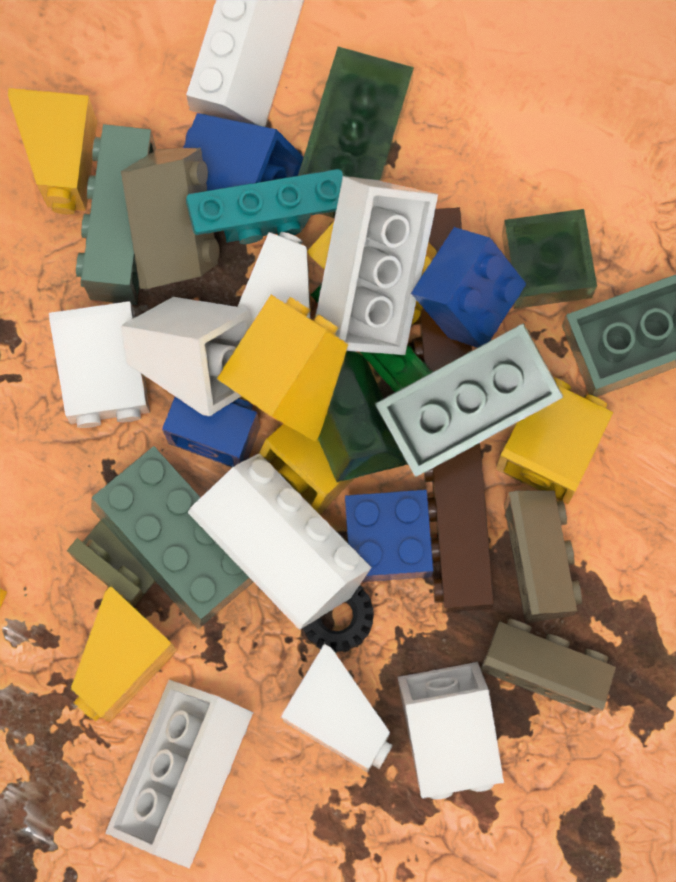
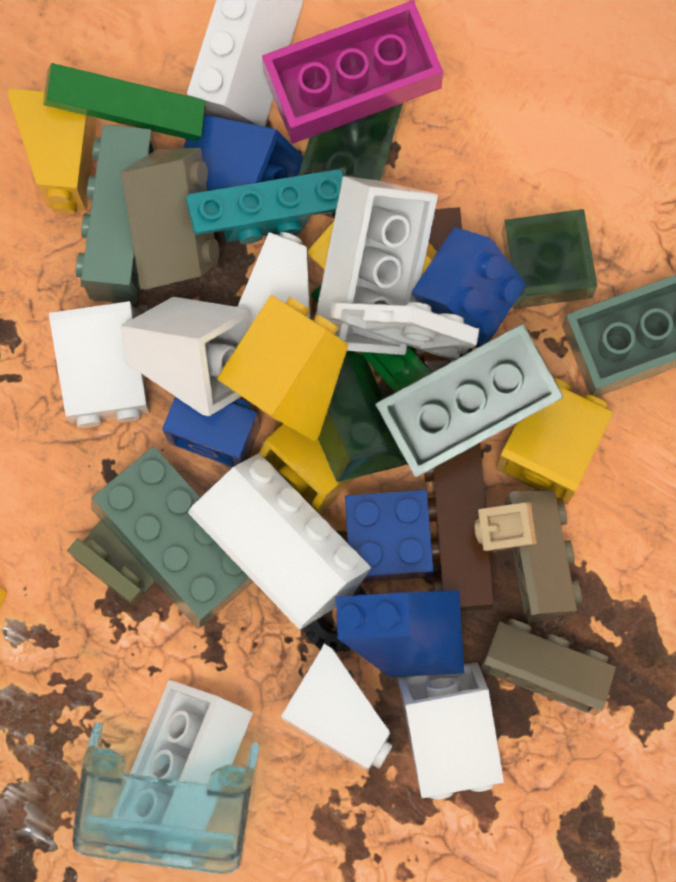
(118, 658): yellow slope -> none
(124, 102): none -> green tile
(162, 818): none -> clear light blue windscreen
(352, 71): none -> dark pink brick
(404, 631): none -> blue slope
(410, 325): none -> white wing
(505, 527): none -> tan bracket

